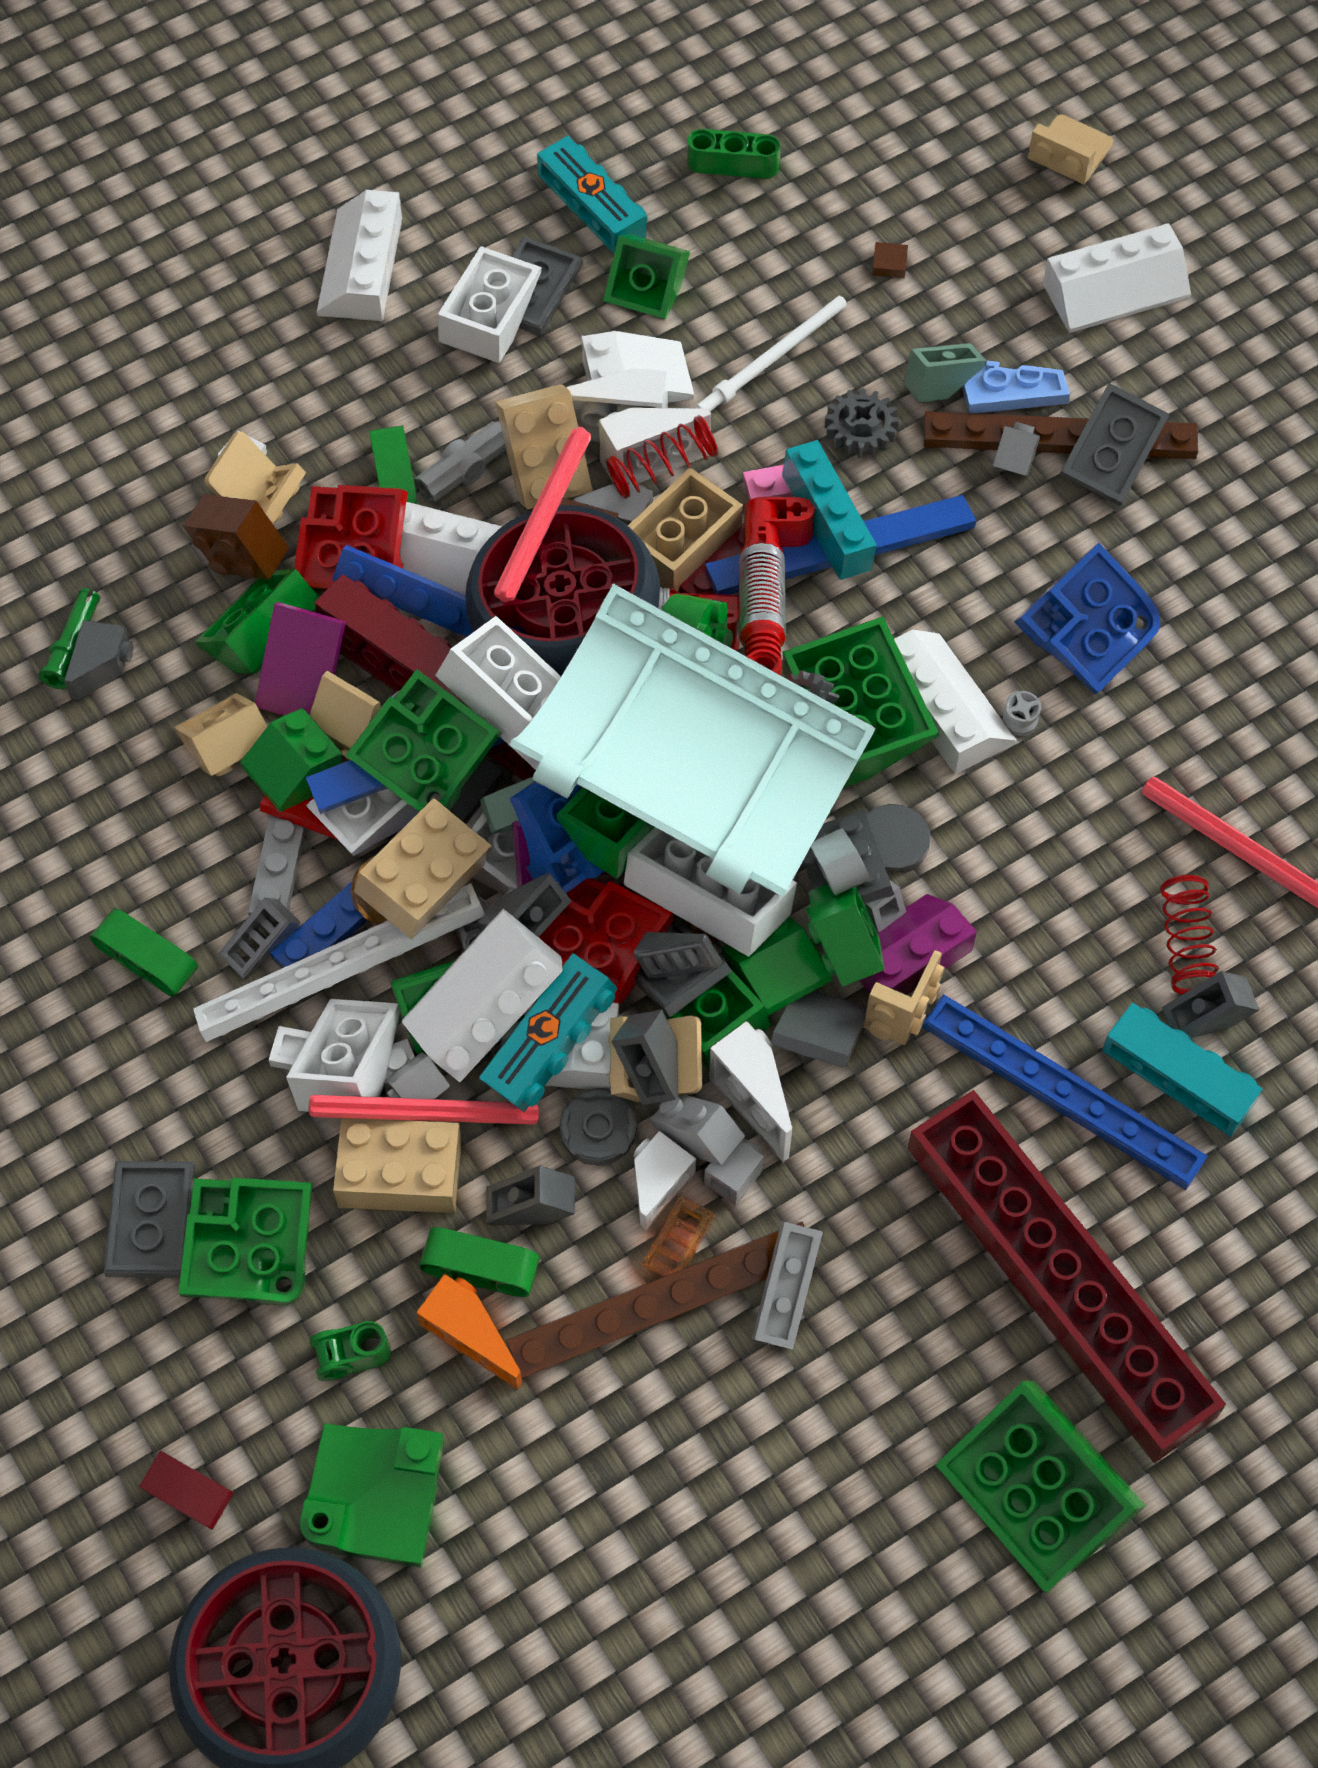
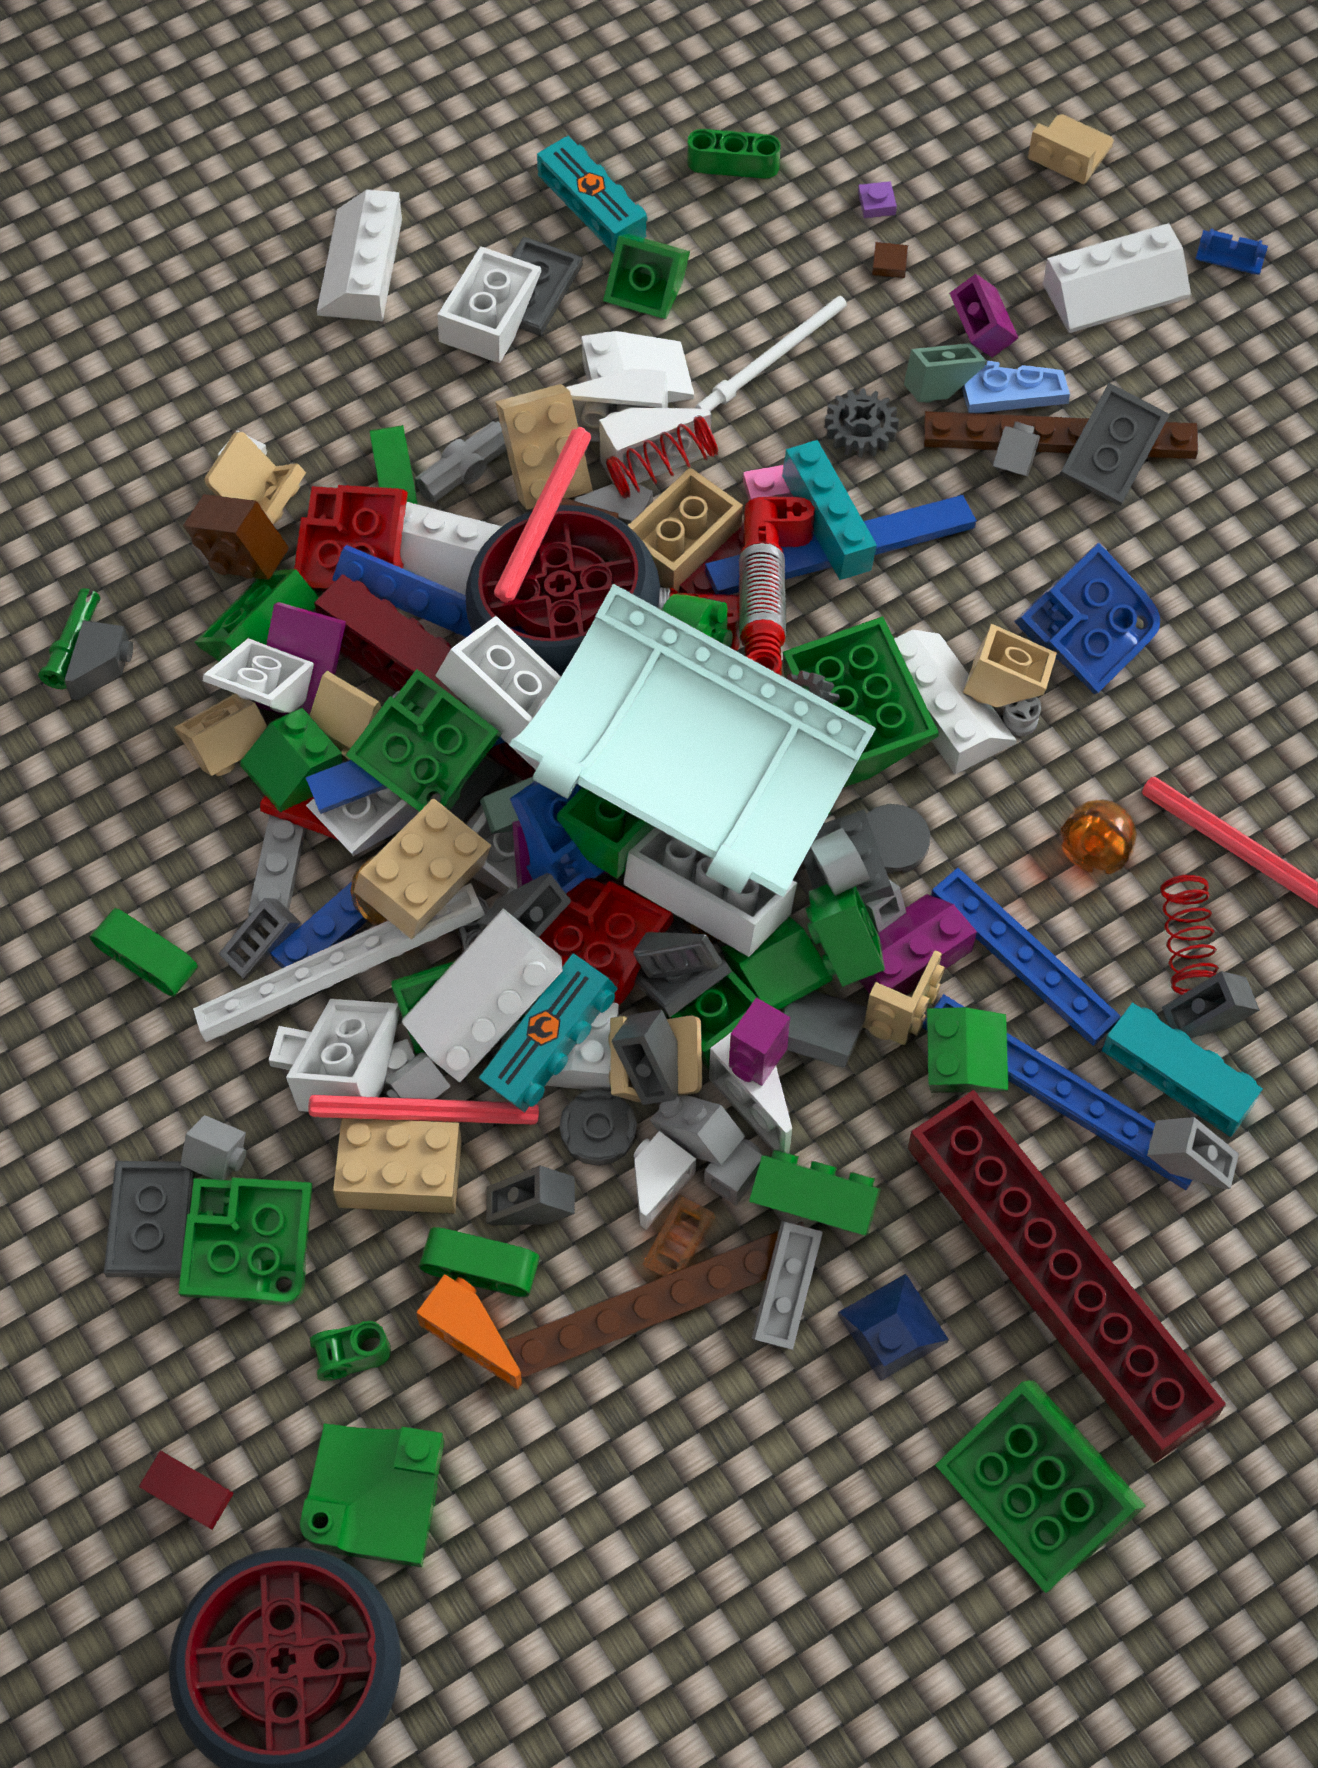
(213, 1149): none -> light grey brick
(263, 676): none -> white slope
(758, 1042): none -> magenta brick
(815, 1192): none -> green brick
(877, 199): none -> medium lavender plate
(893, 1327): none -> dark blue slope
(966, 1050): none -> green slope
(983, 315): none -> magenta brick
(1008, 669): none -> tan slope
(1029, 958): none -> blue plate
(1099, 836): none -> clear orange cylinder
(1193, 1152): none -> light grey slope
(1241, 255): none -> blue hinge

